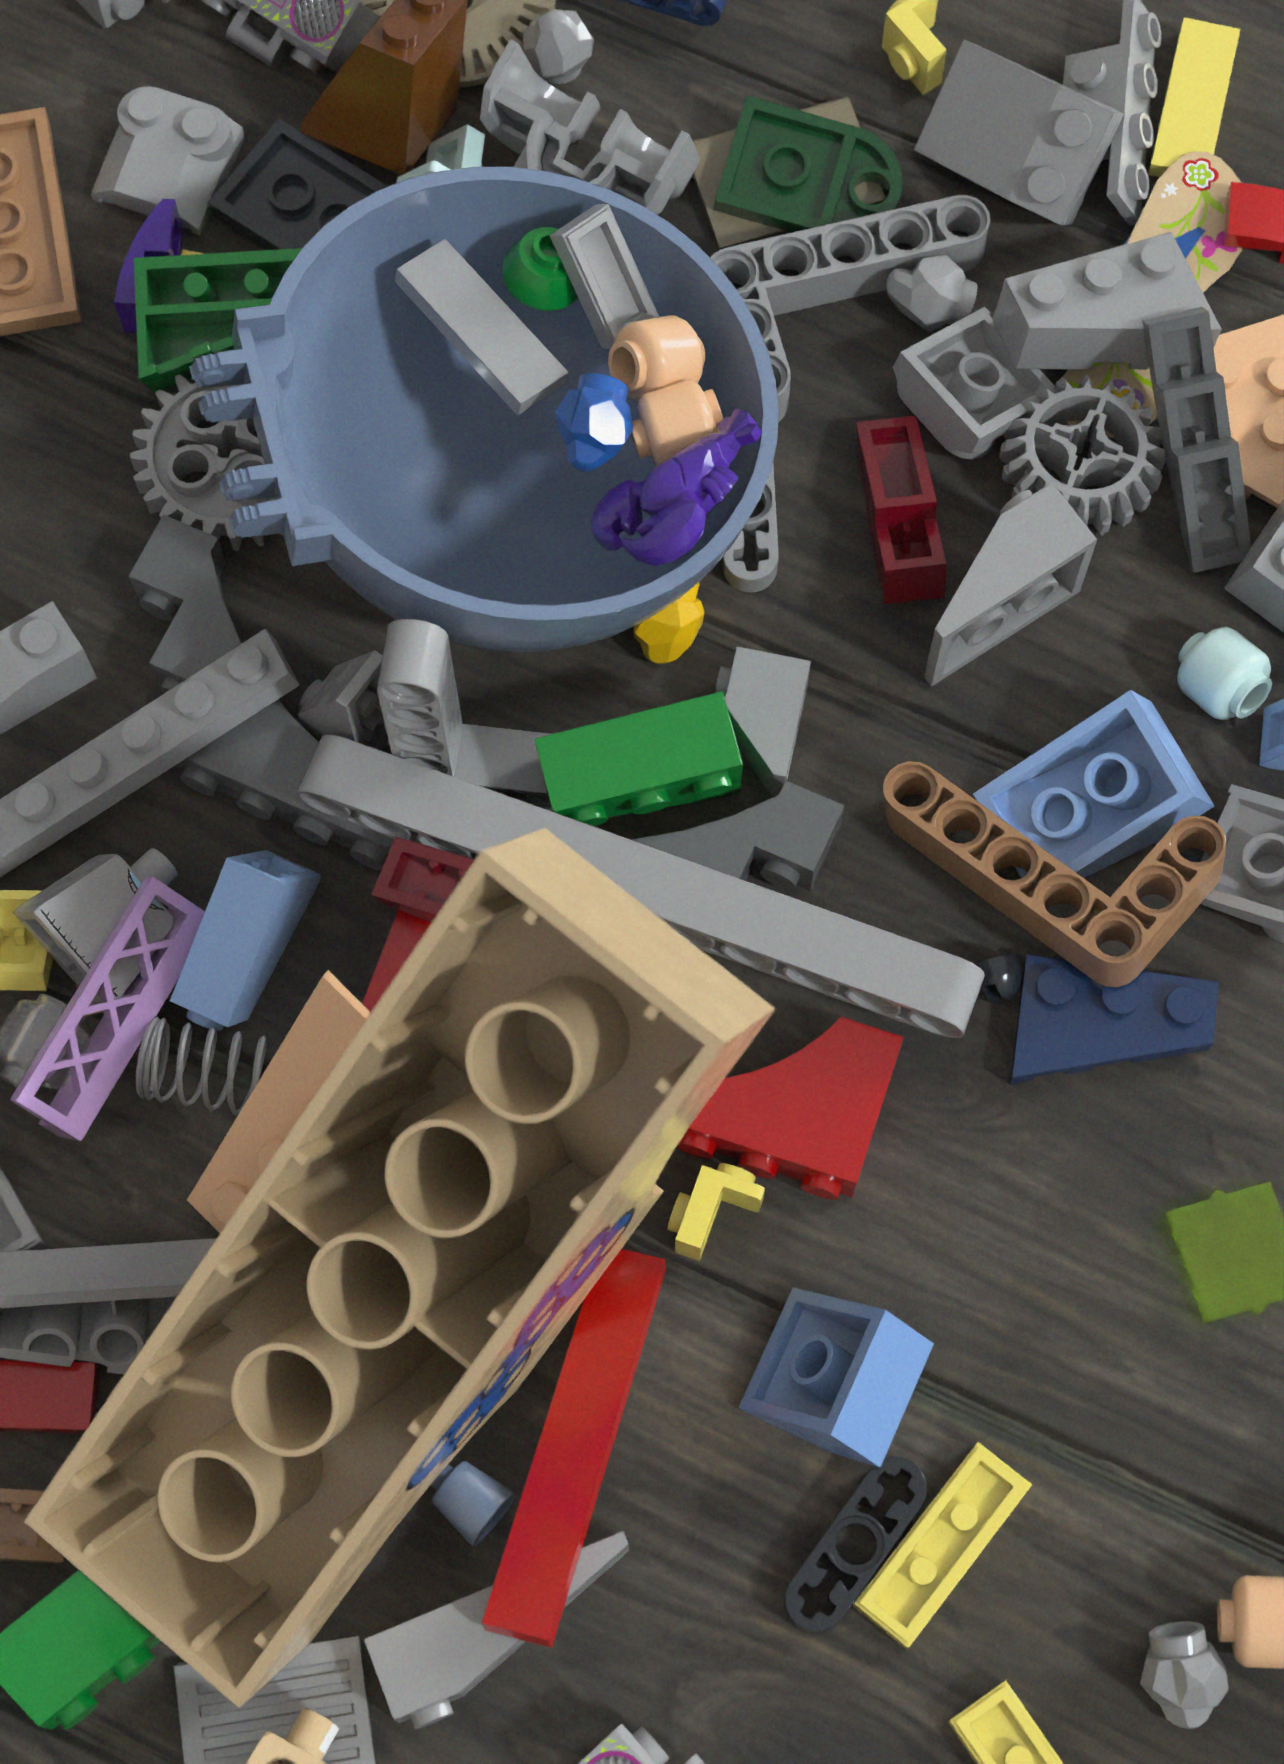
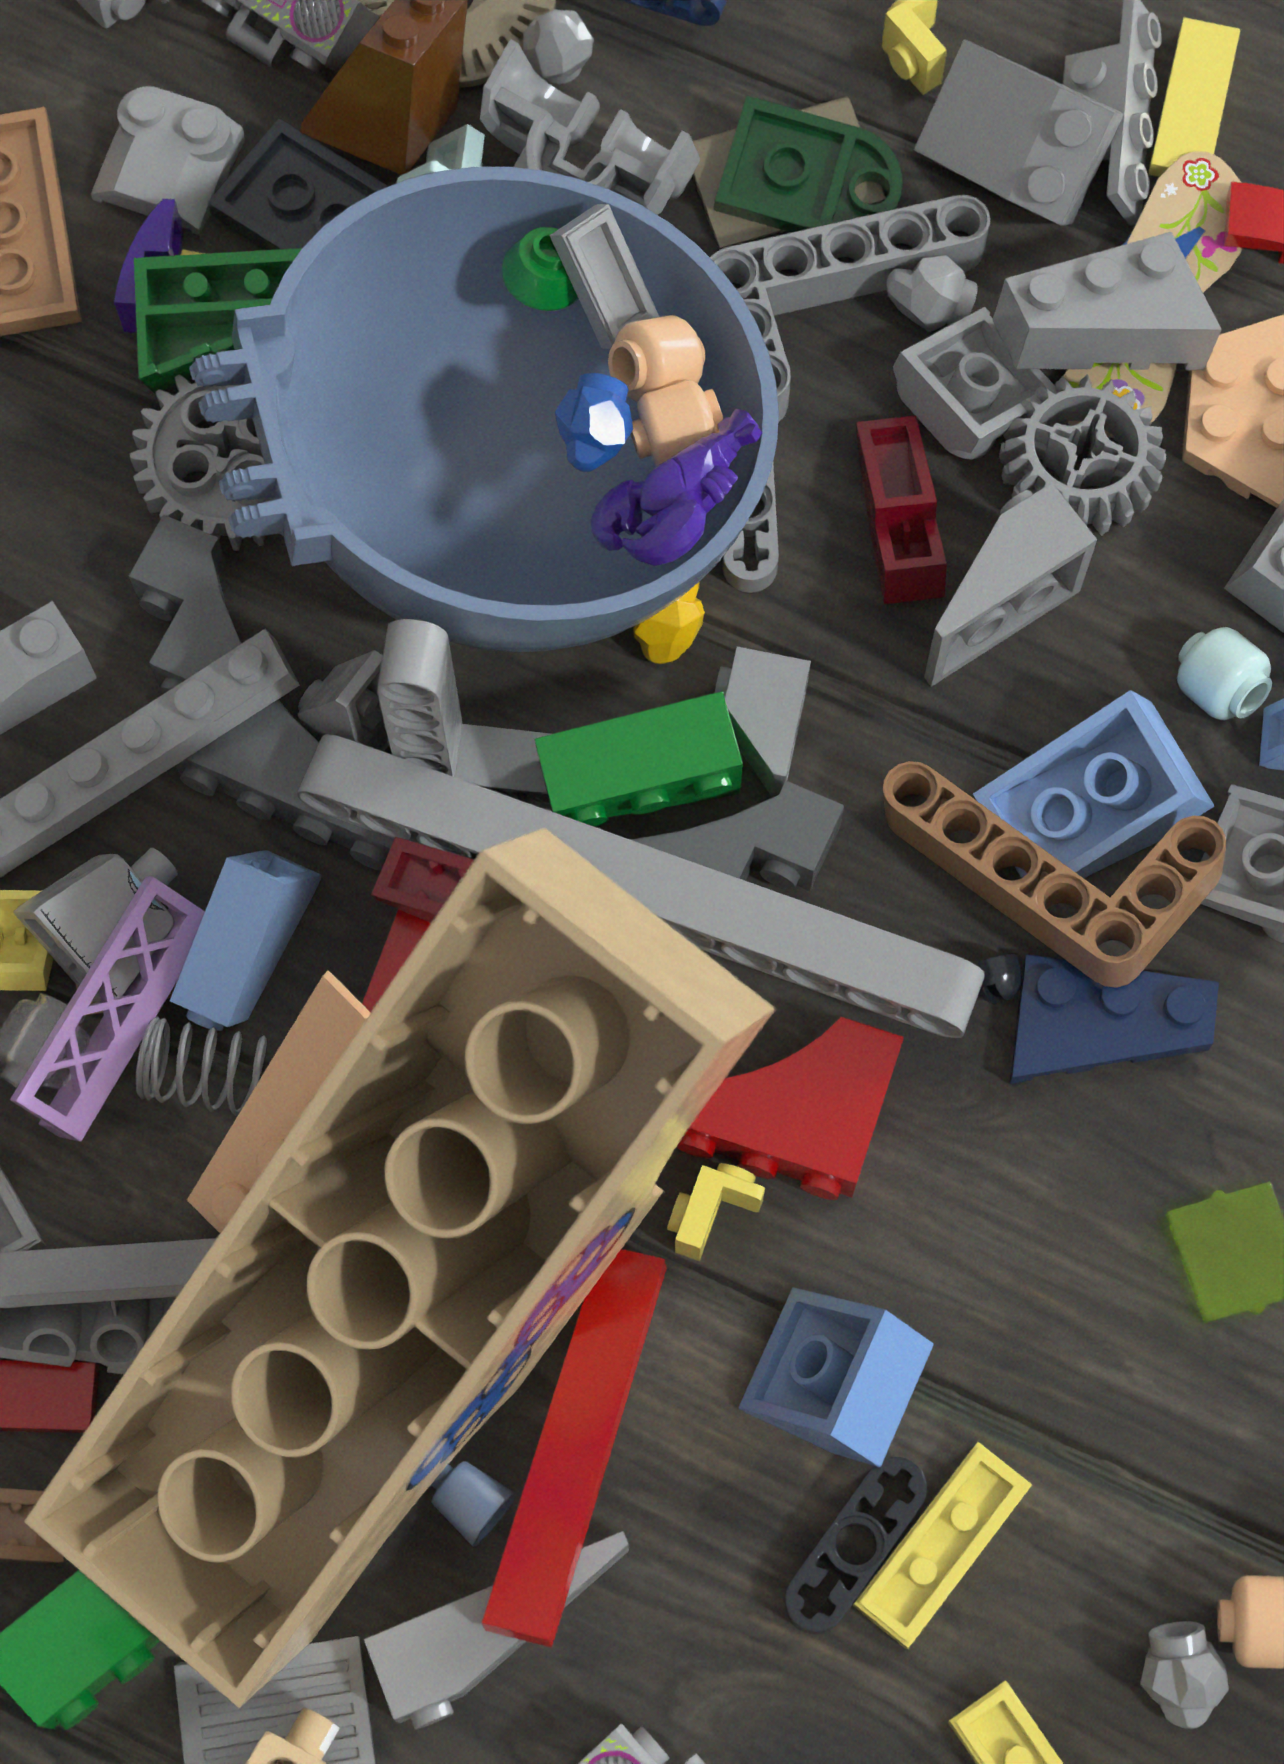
(481, 326): light grey tile -> none
(1197, 439): dark grey slope -> none

